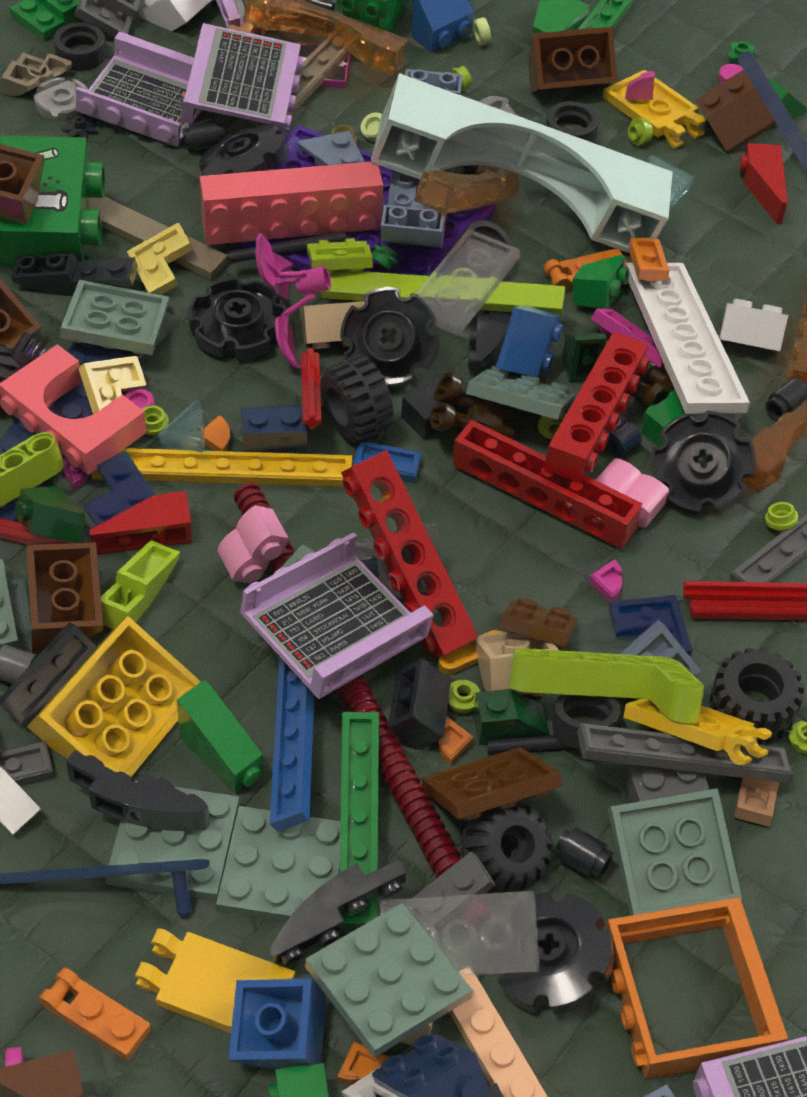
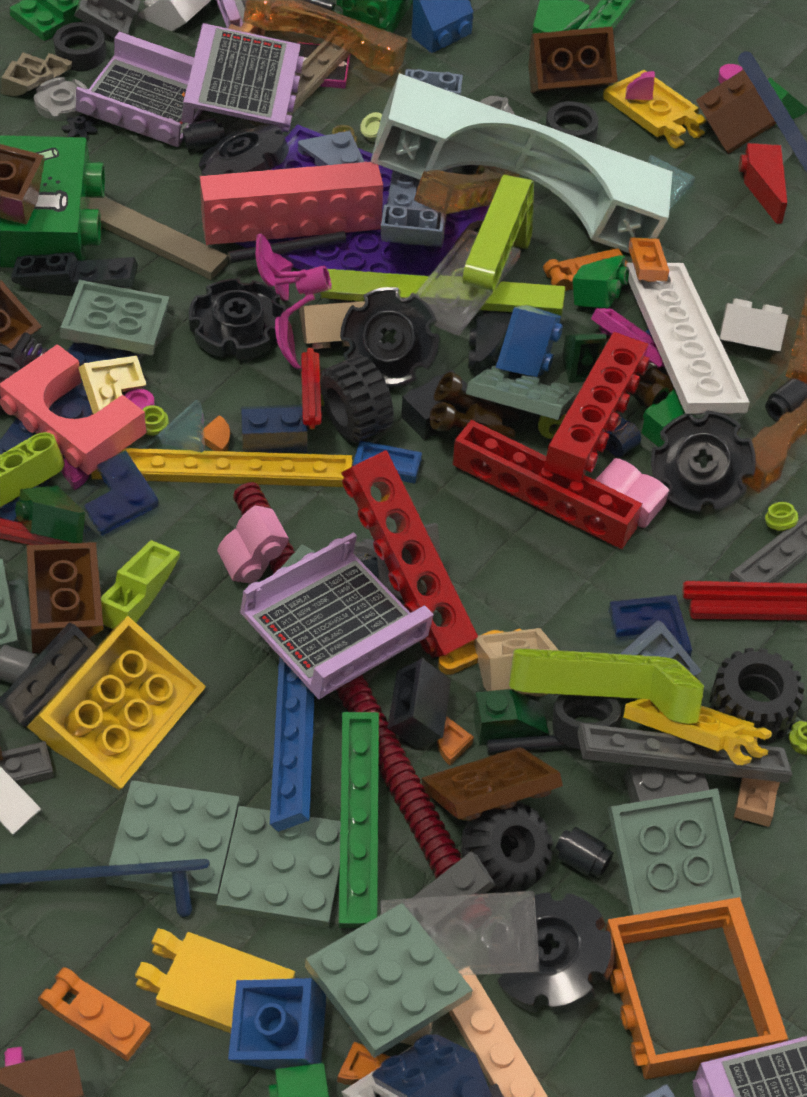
(147, 803): black slope -> none
(155, 256): light yellow plate -> none
(157, 518): red slope -> none
(218, 738): green slope -> none
(319, 916): black slope -> none
(340, 255): lime plate -> none
(385, 256): green plate -> none
(459, 703): lime plate -> none
(466, 80): lime plate -> none
(482, 31): yellowish green tile -> none
(505, 226): none -> lime beam
(539, 623): reddish brown plate -> none
(608, 581): dark pink tile -> none
(640, 131): lime plate -> none
(738, 48): green plate -> none

